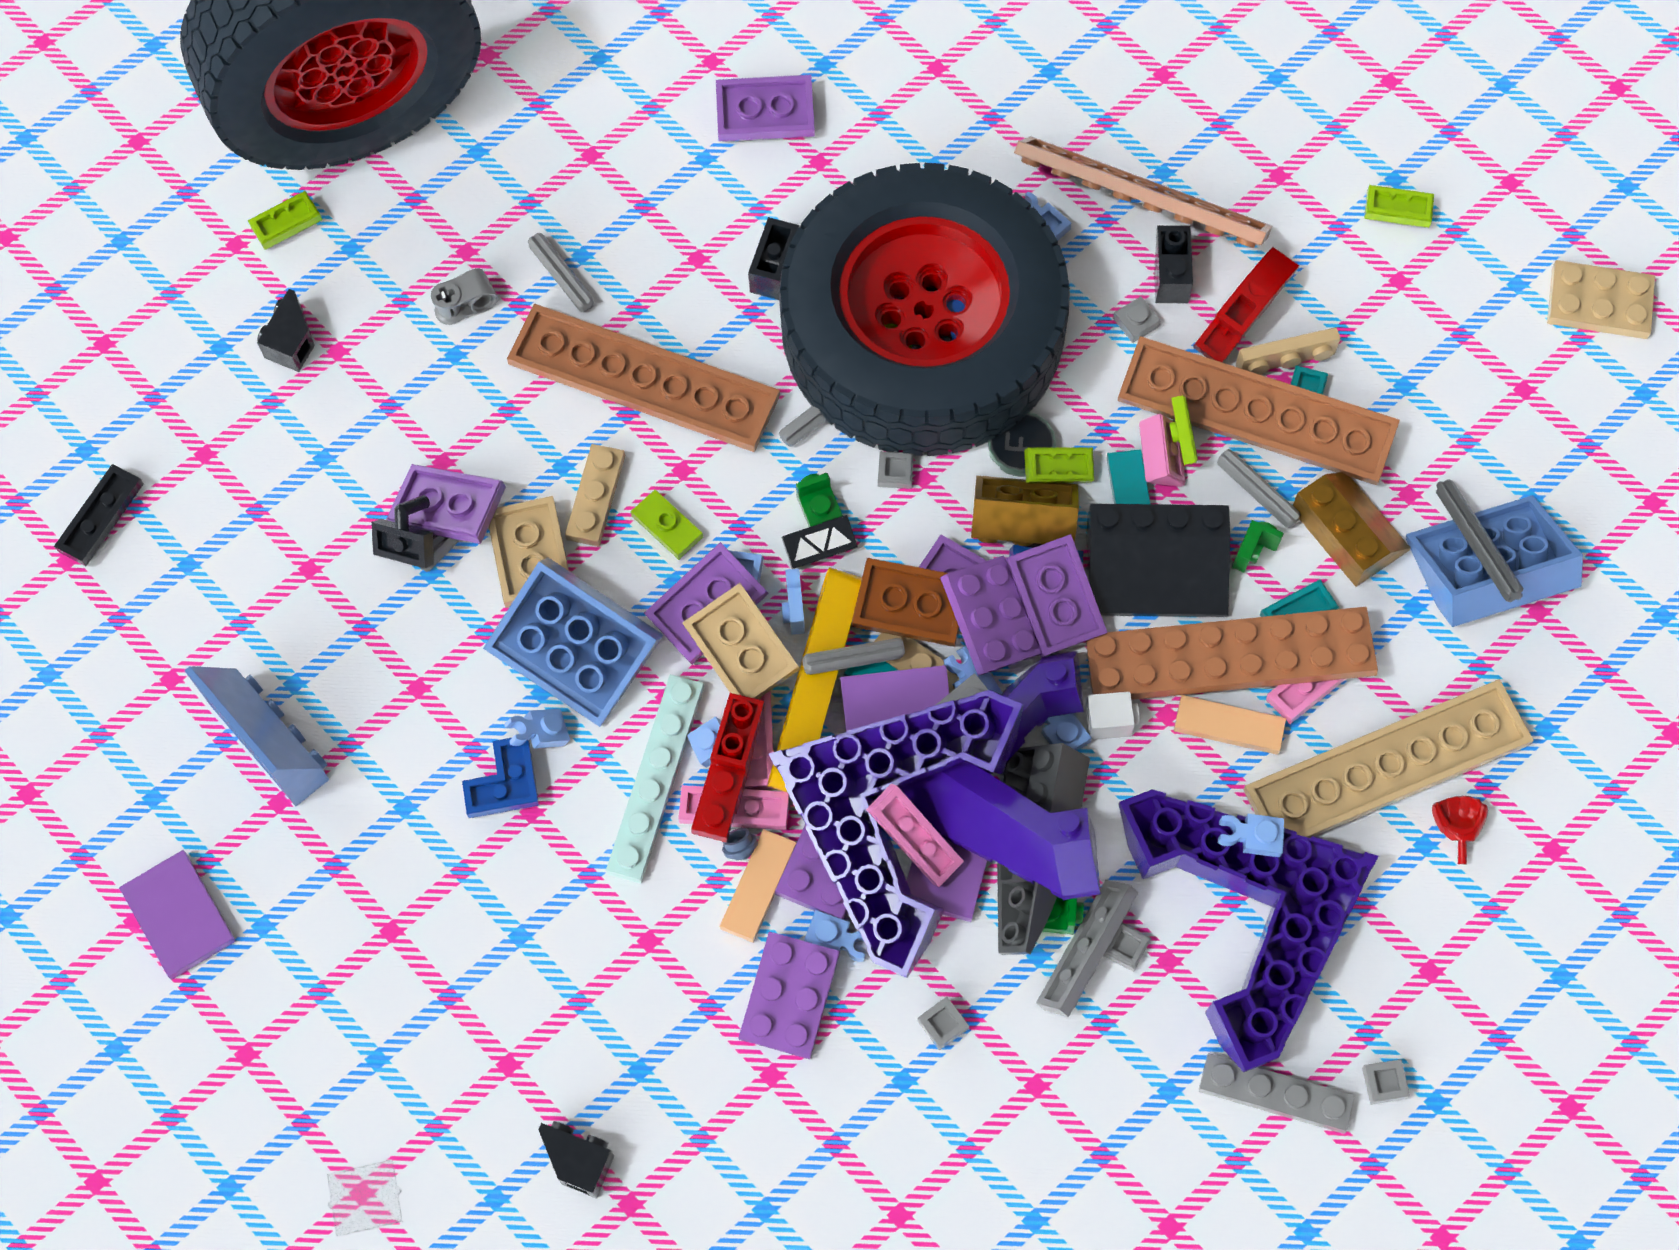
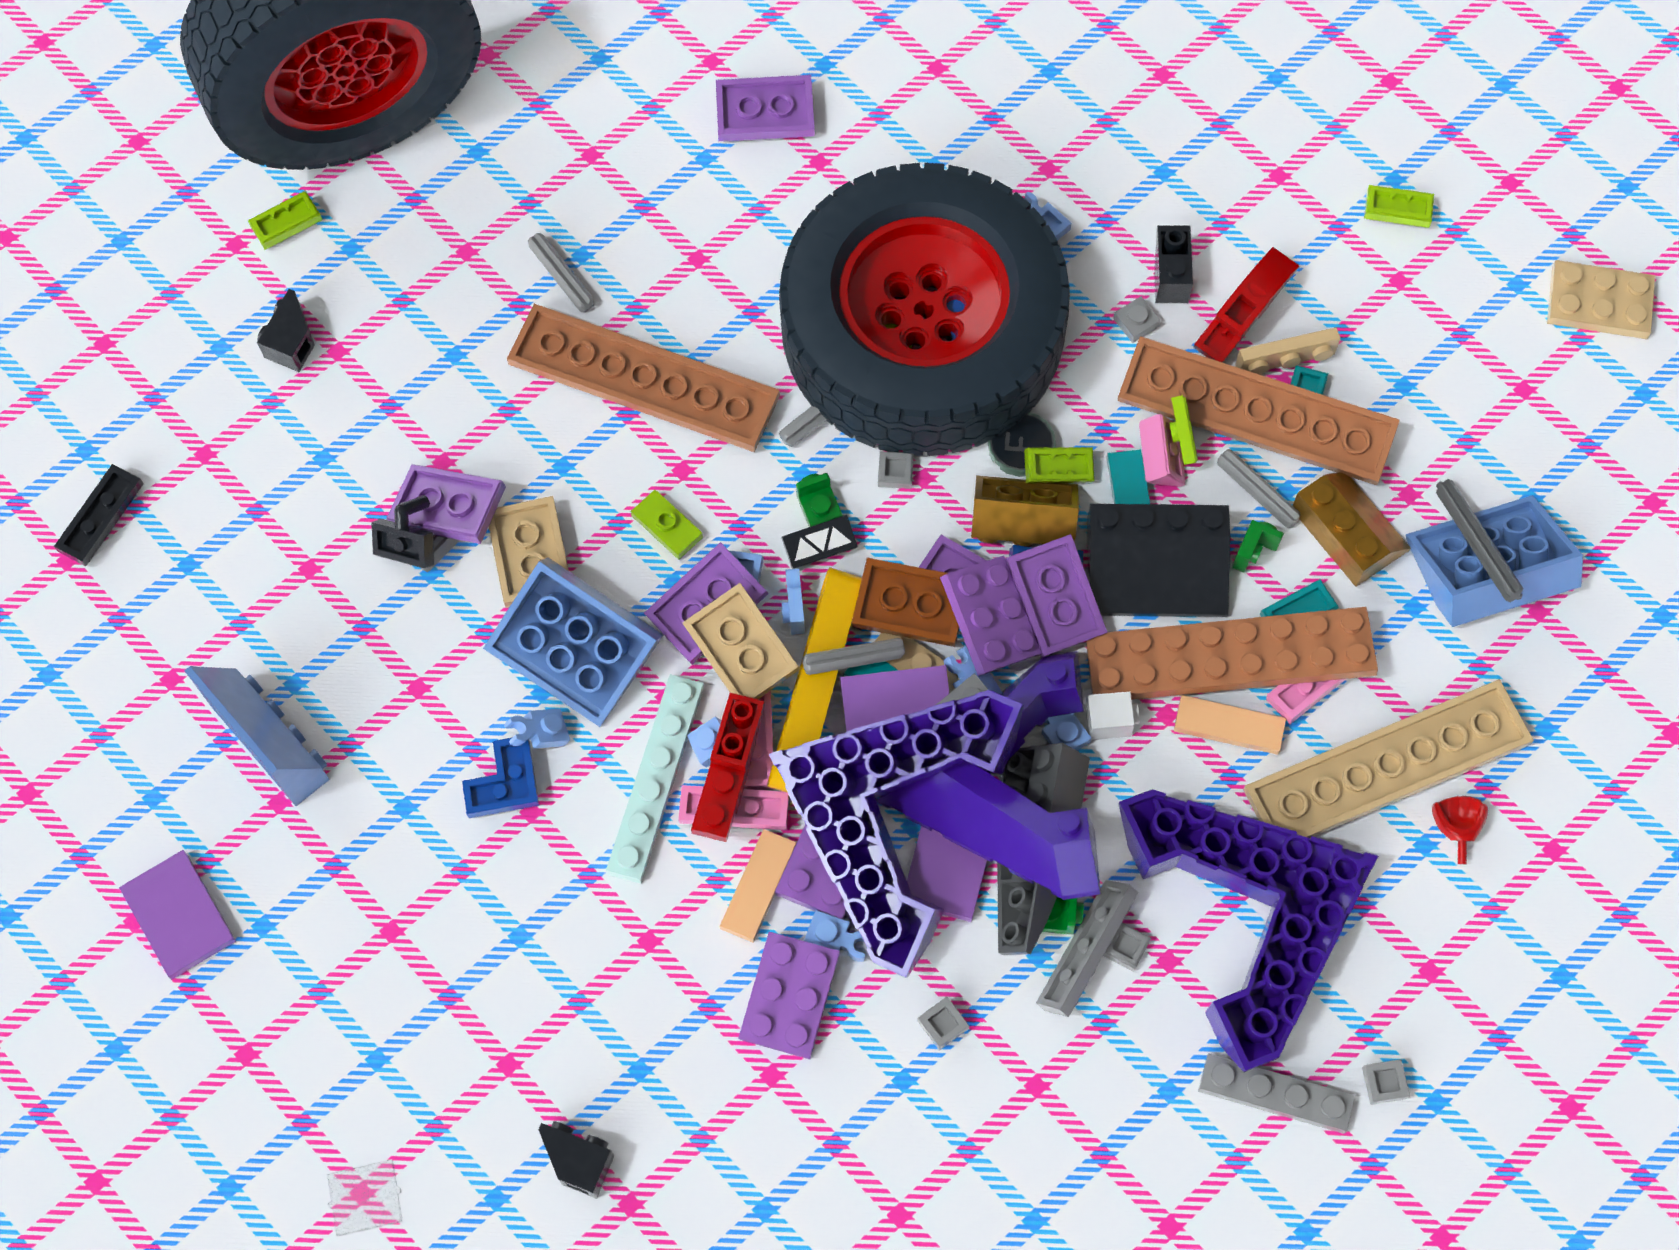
(465, 295): light grey piece -> none
(595, 495): tan plate -> none
(739, 844): sand blue plate -> none
(769, 258): black brick -> none
(915, 835): bright pink plate -> none
(1154, 195): nougat plate -> none
(1259, 834): light blue plate -> none

